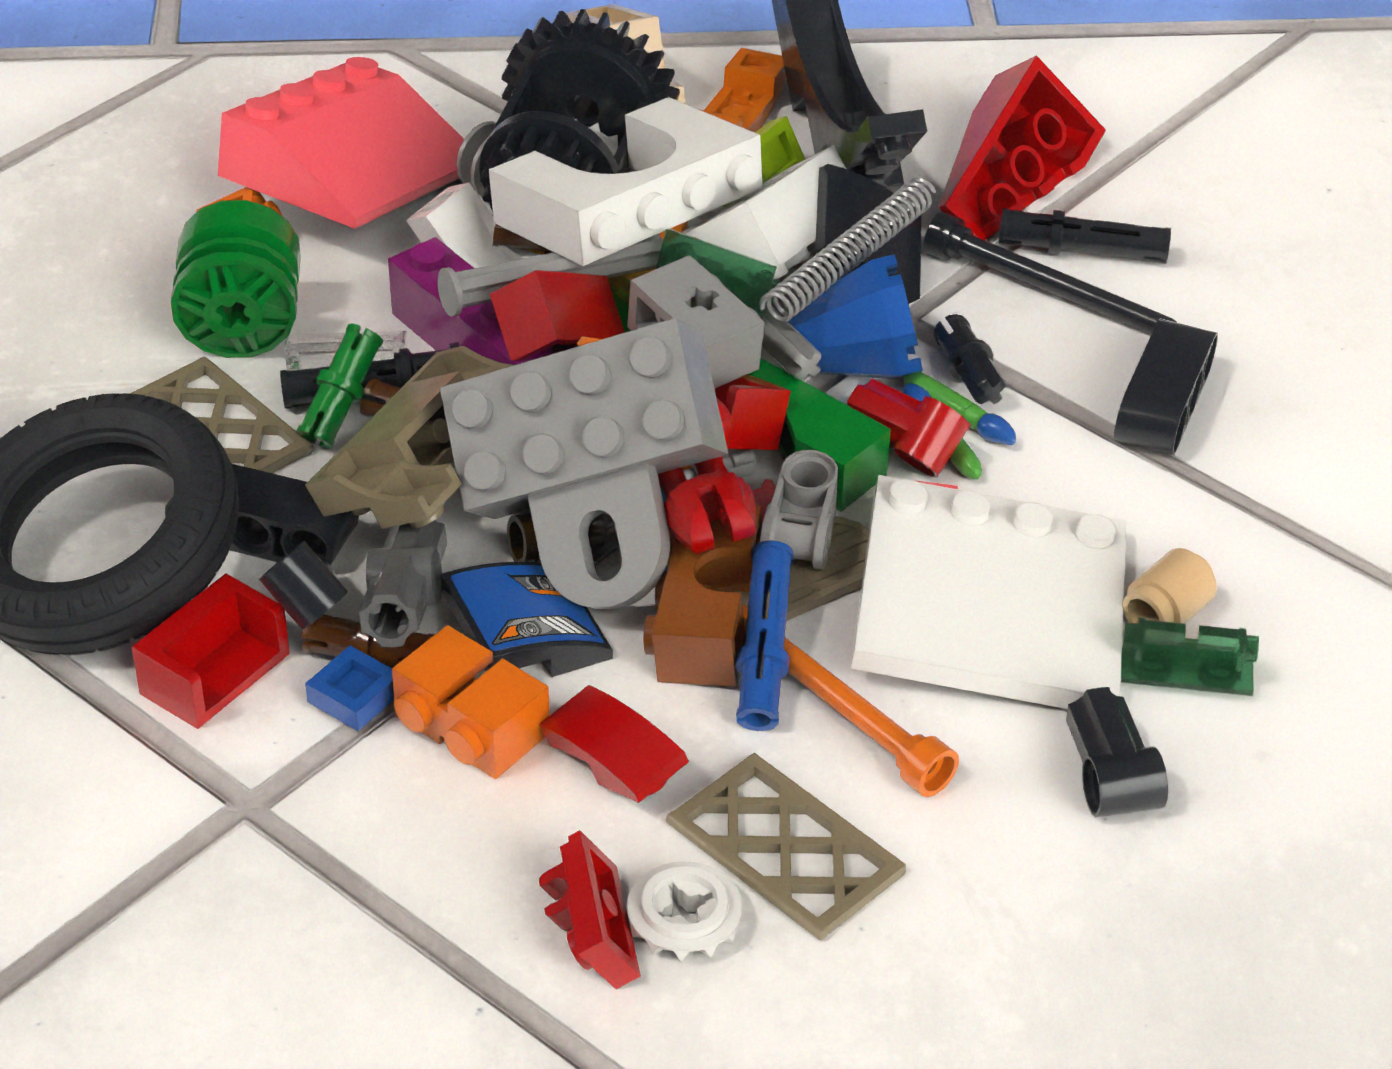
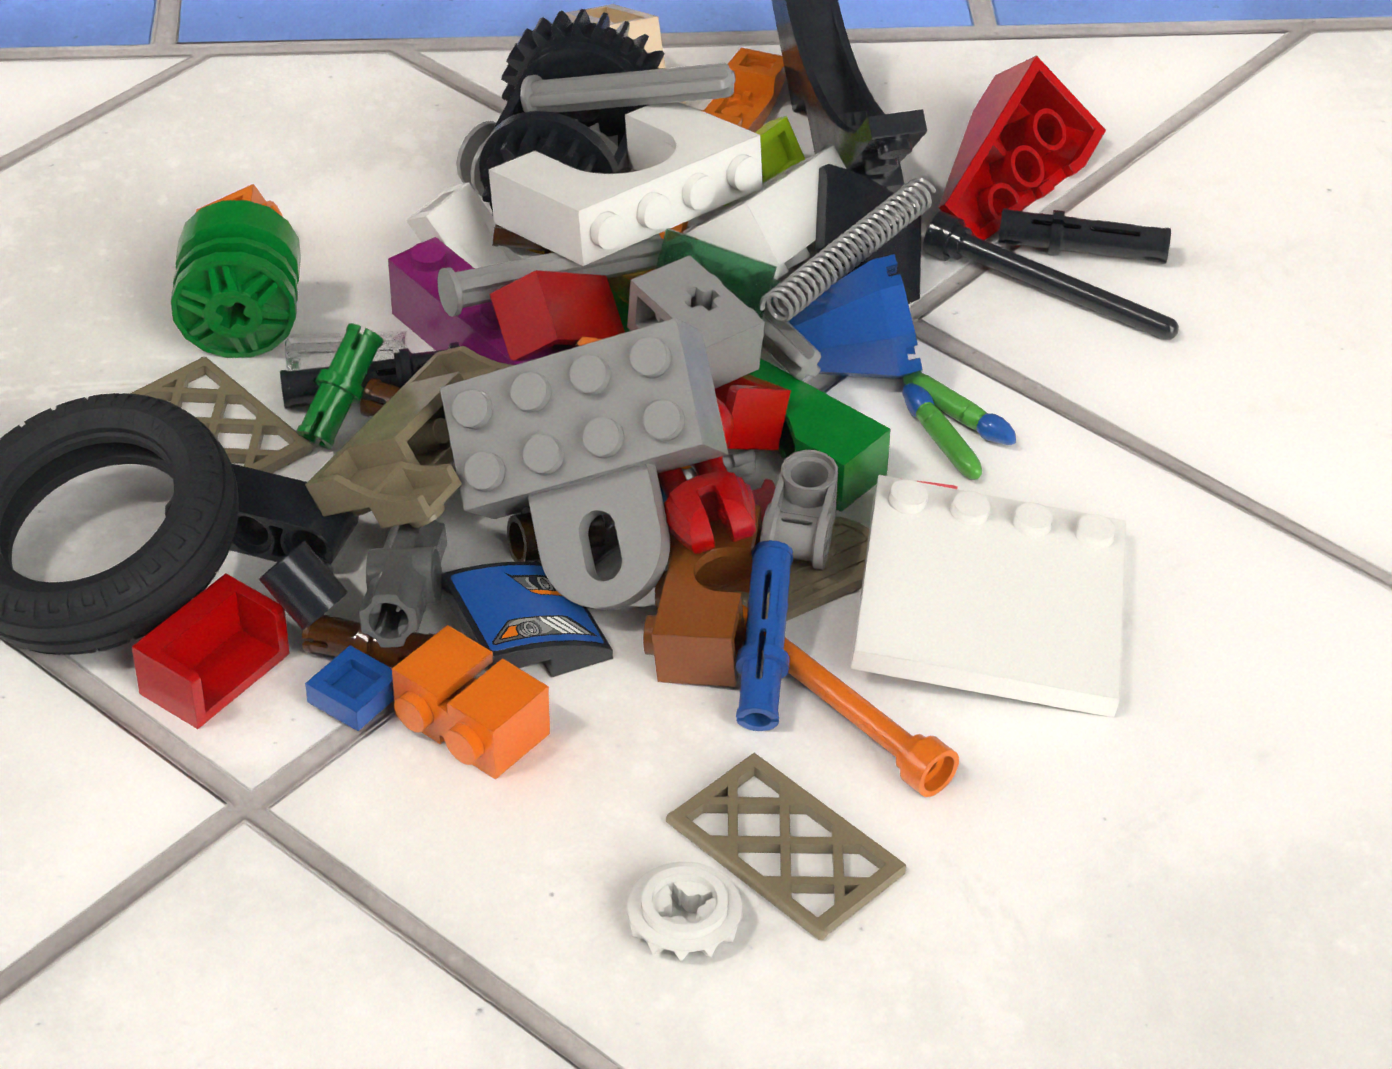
(340, 143): coral slope -> none
(594, 910): red plate -> none
(616, 742): red slope -> none
(627, 88): none -> light grey axle
(921, 431): red piece -> none
(970, 360): black axle -> none
(1116, 765): black piece -> none
(1165, 386): black beam -> none
(1171, 589): tan brick -> none
(1214, 662): clear green hinge -> none

